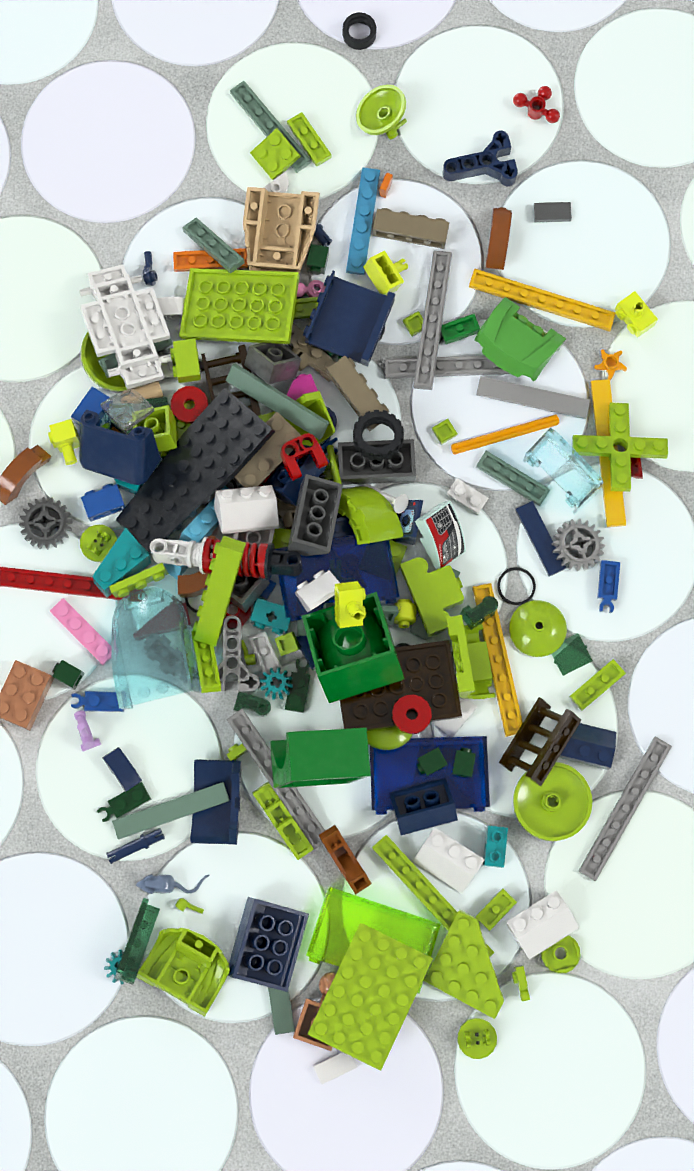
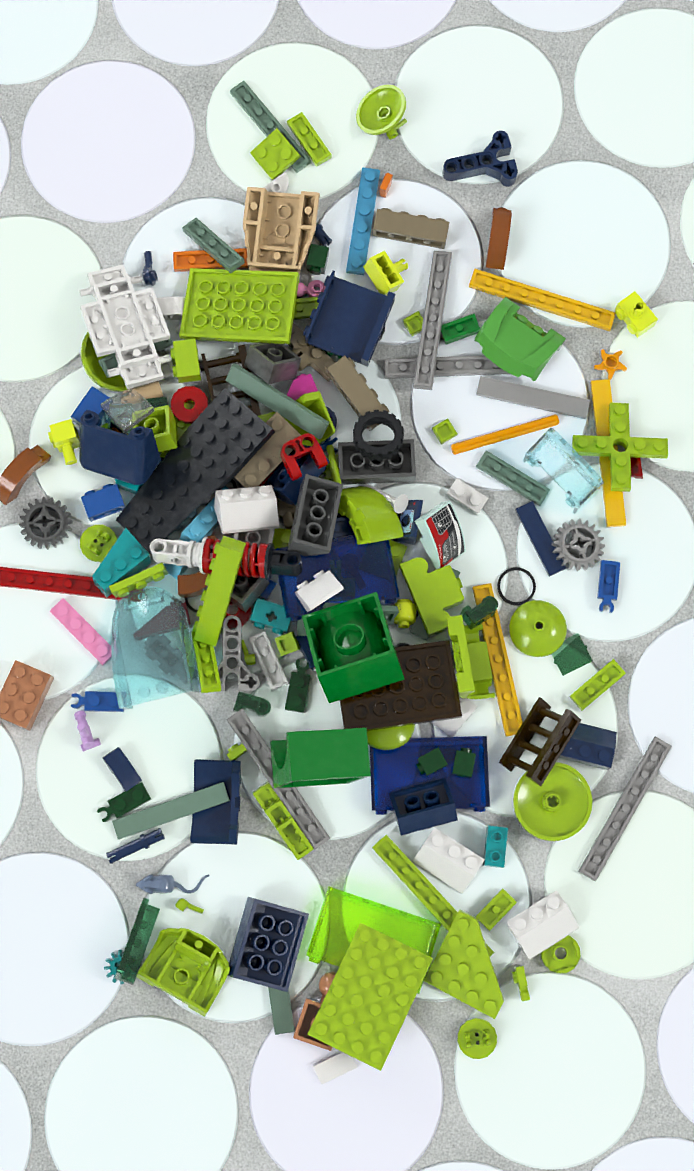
(67, 674): dark green brick -> none
(280, 678): teal gear -> none
(345, 859): dark orange arch -> none
(349, 604): neon yellow brick -> none
(359, 17): black tyre -> none
(416, 703): red tile -> none
(544, 93): red piece -> none
(552, 212): dark grey tile -> none

